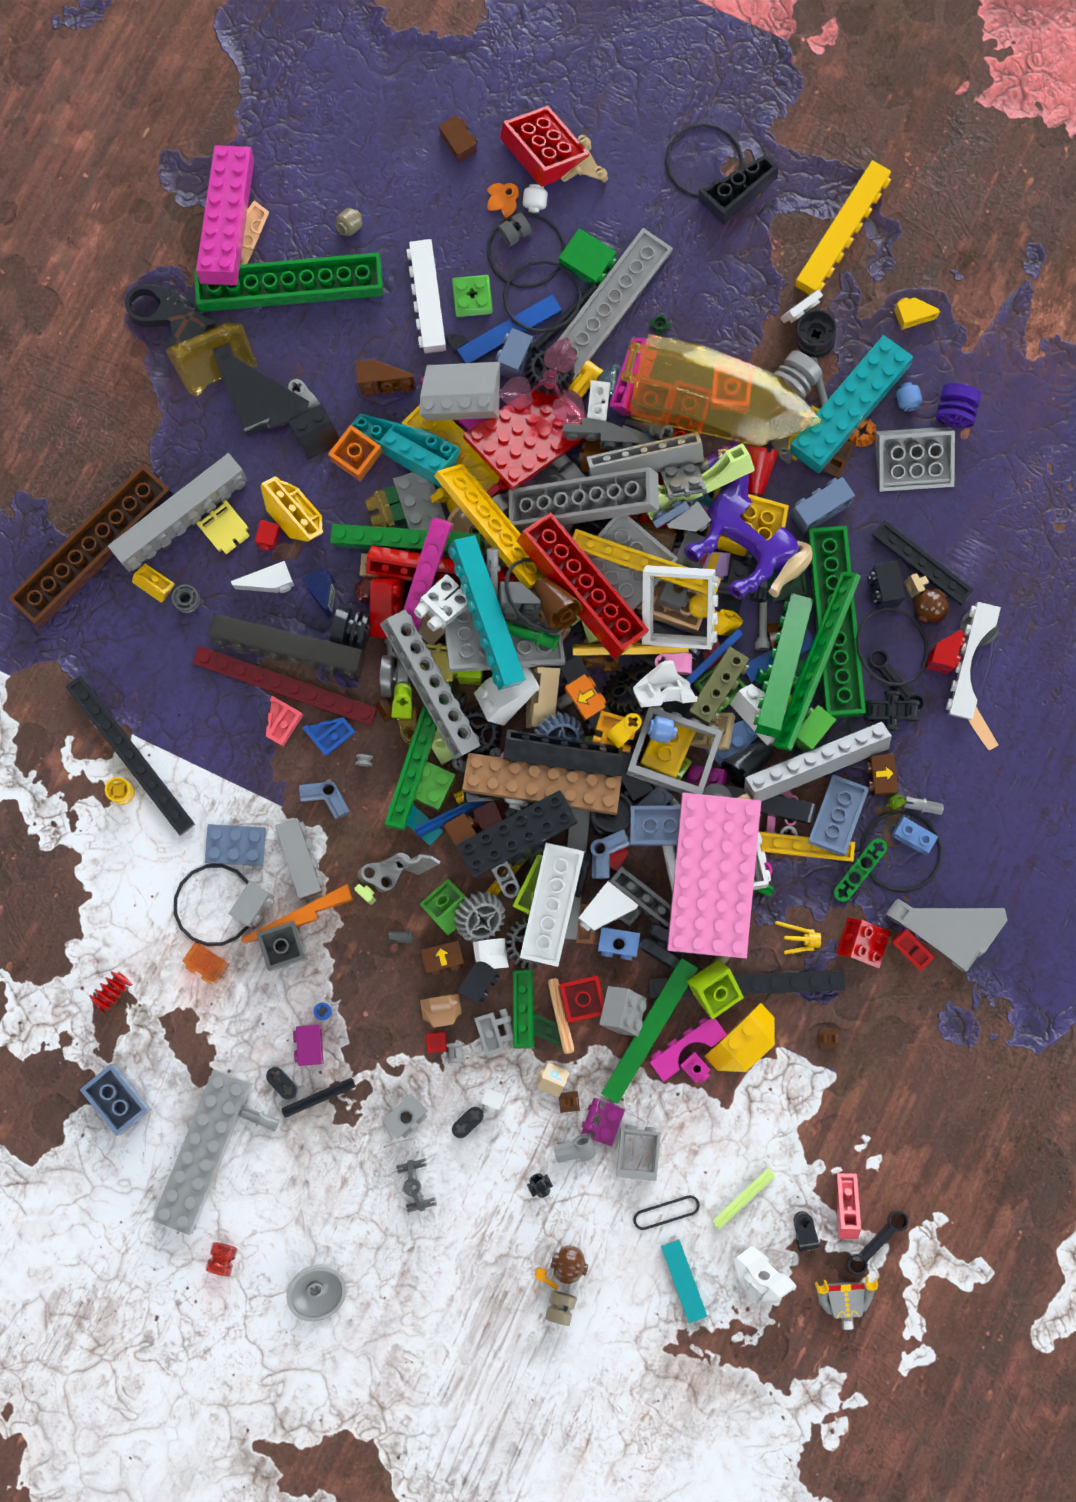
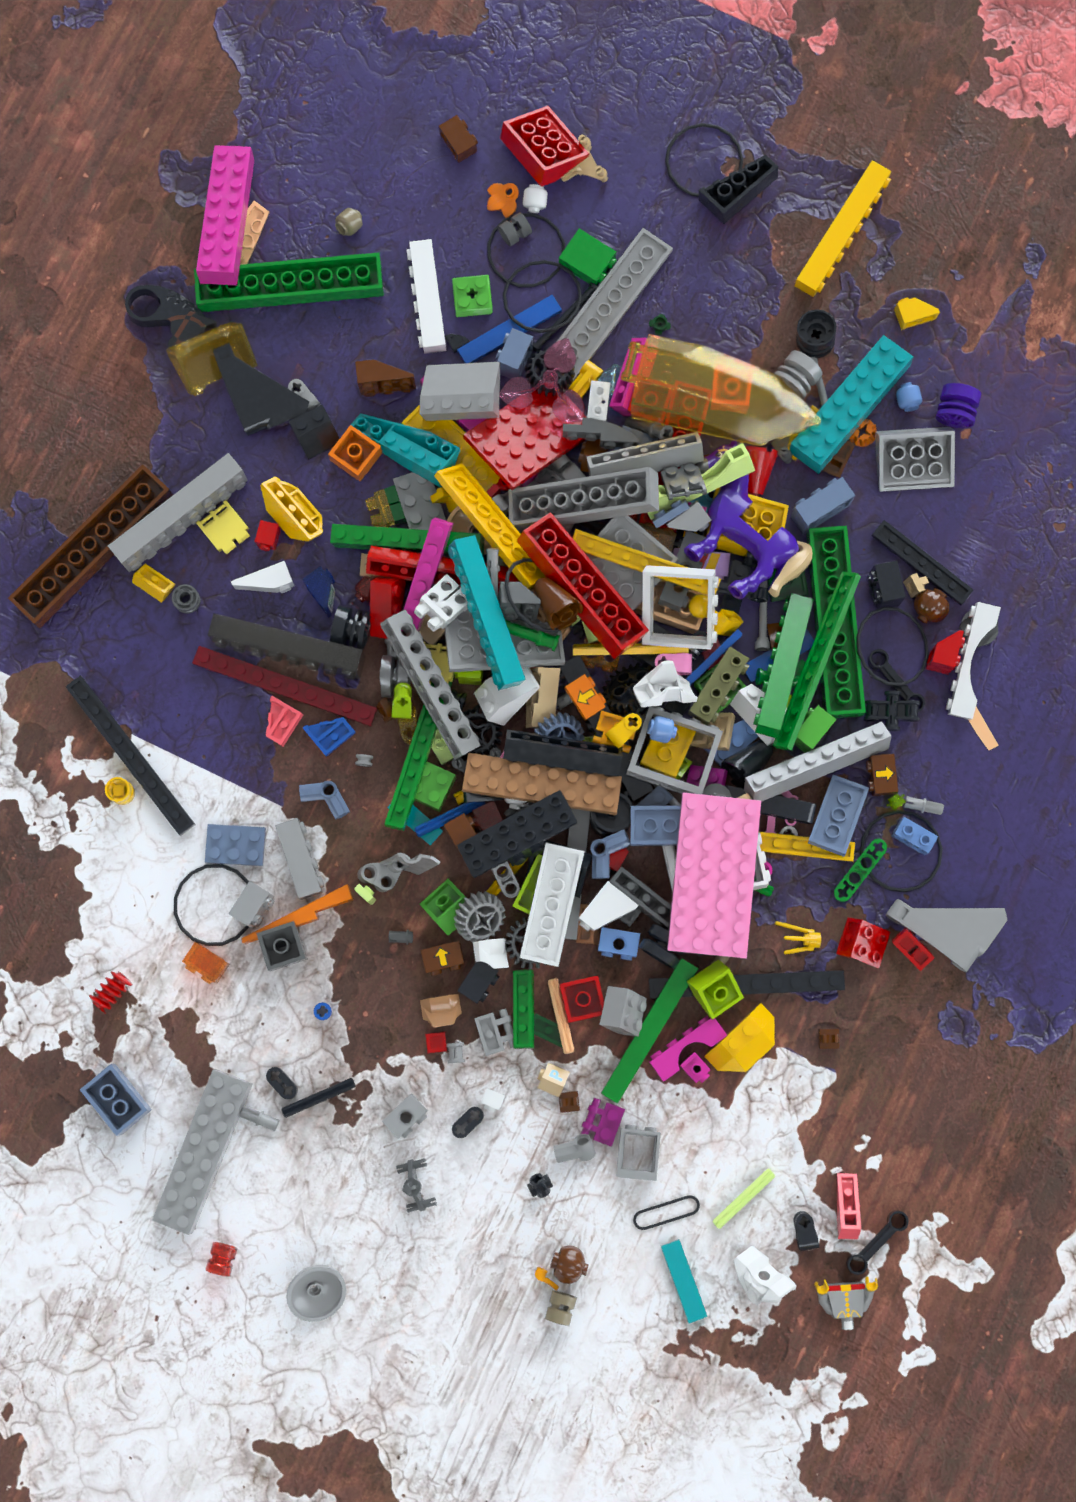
(309, 1045): magenta piece -> none
(805, 305): white plate -> none

